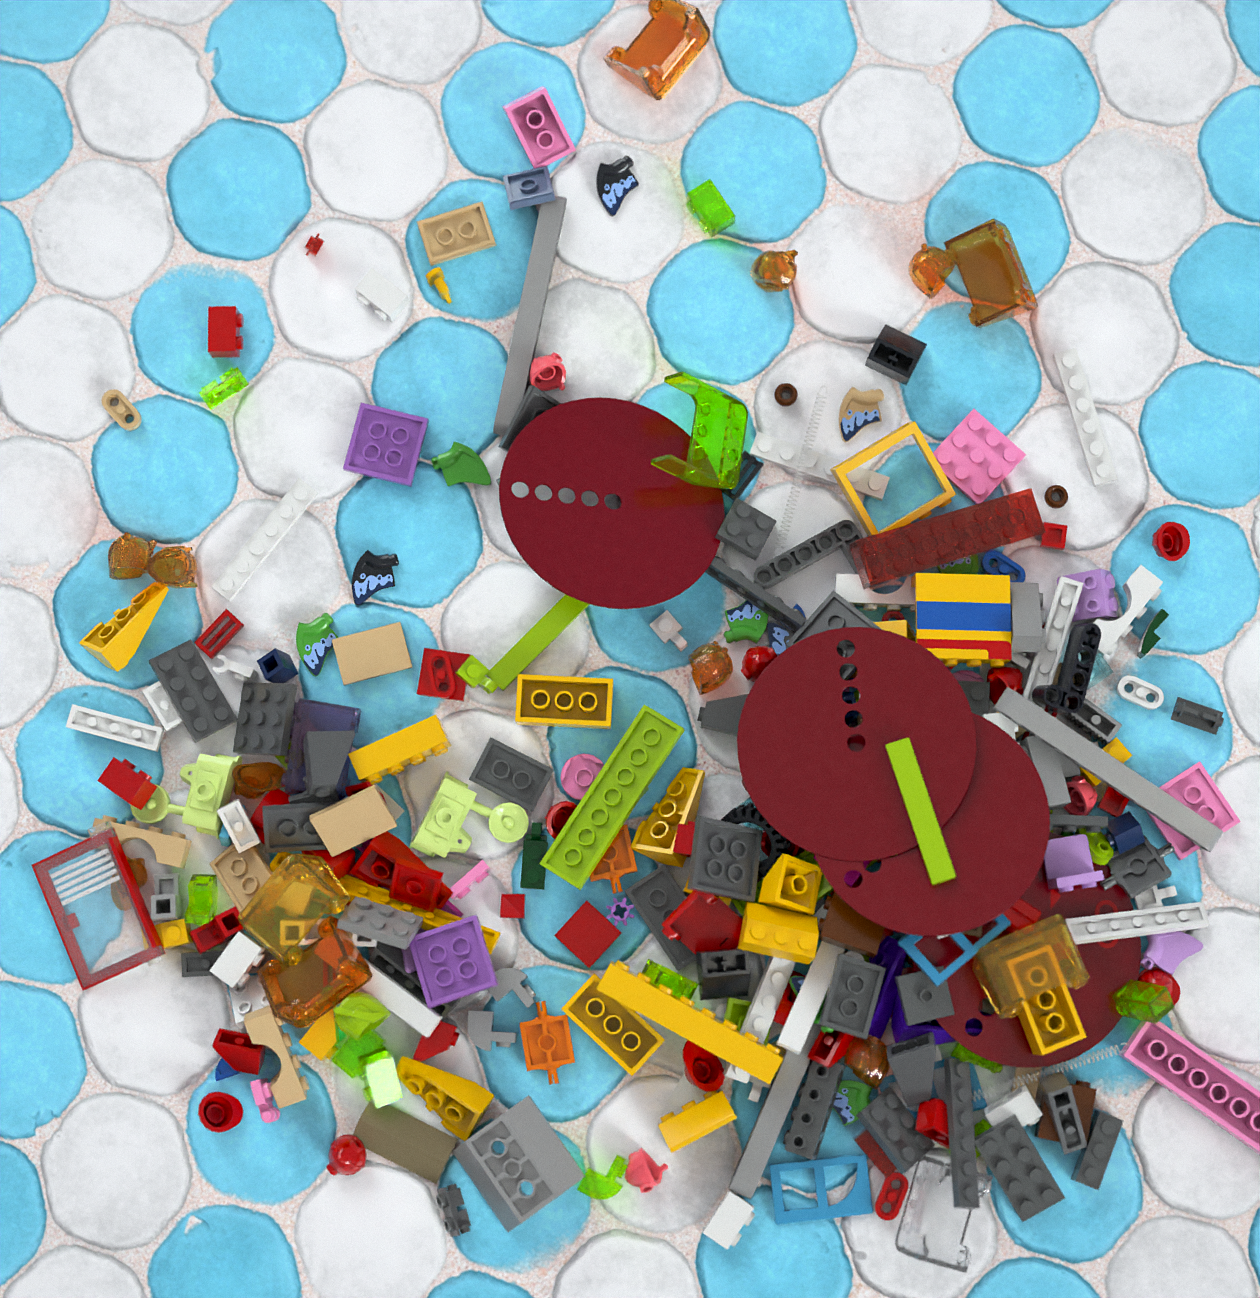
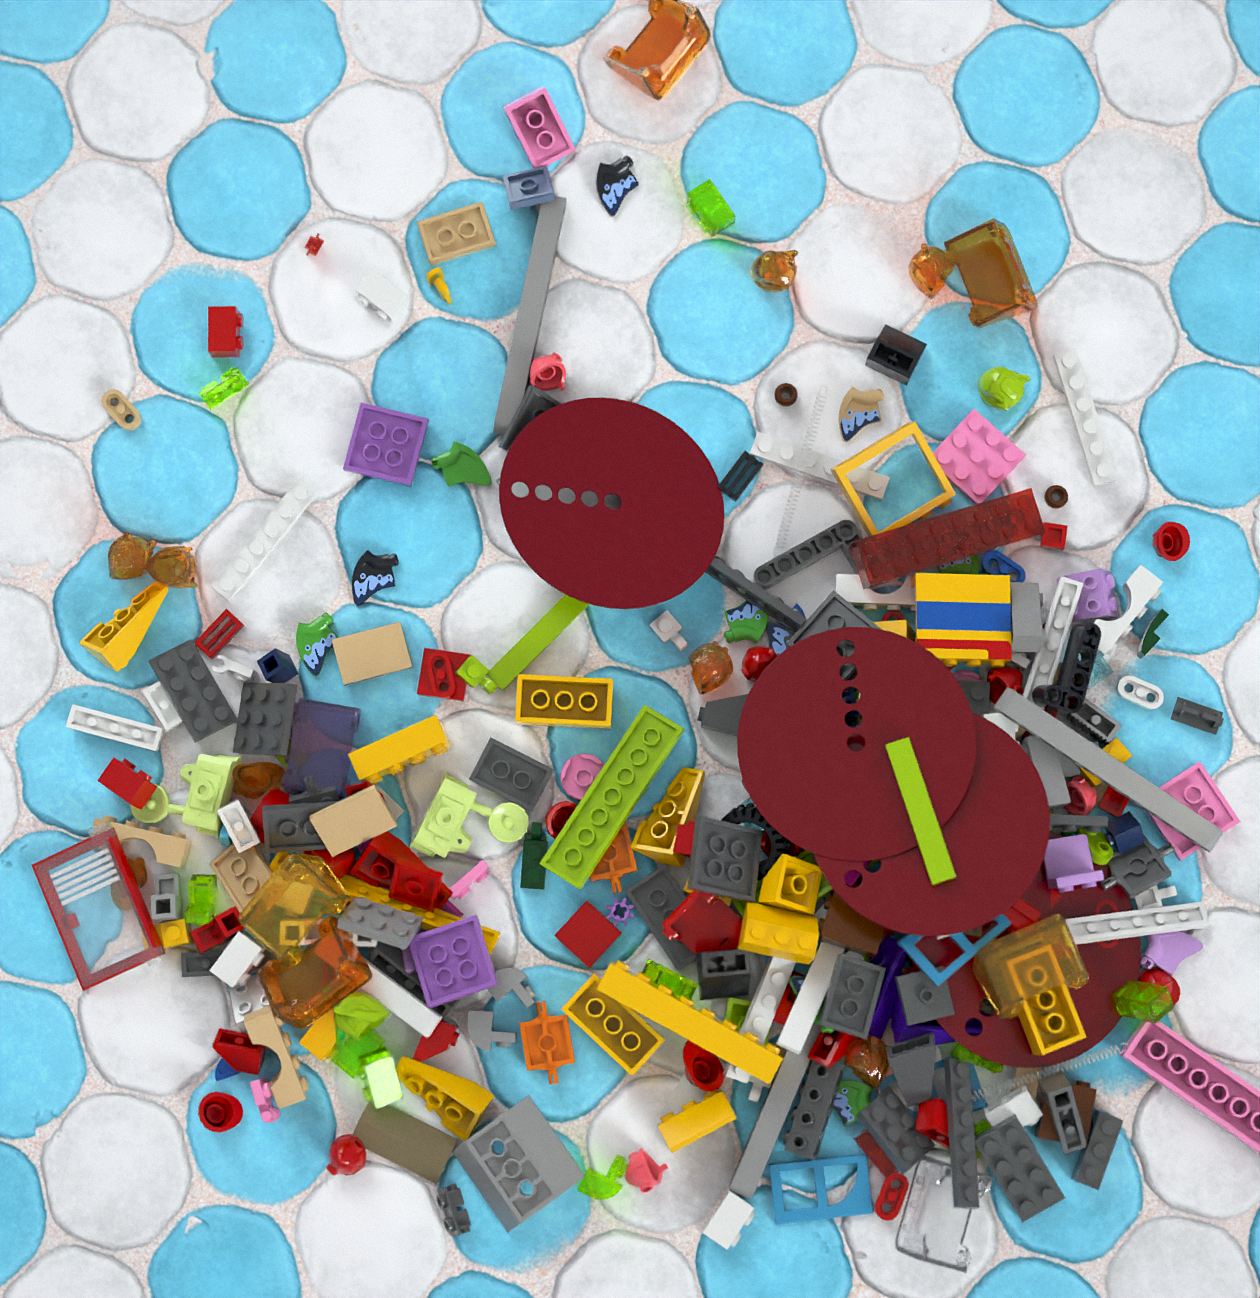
(324, 759): dark grey slope -> none
(512, 906): red slope -> none
(715, 436): clear neon green windscreen -> none
(745, 529): dark grey plate -> none
(1001, 387): none -> lime helmet

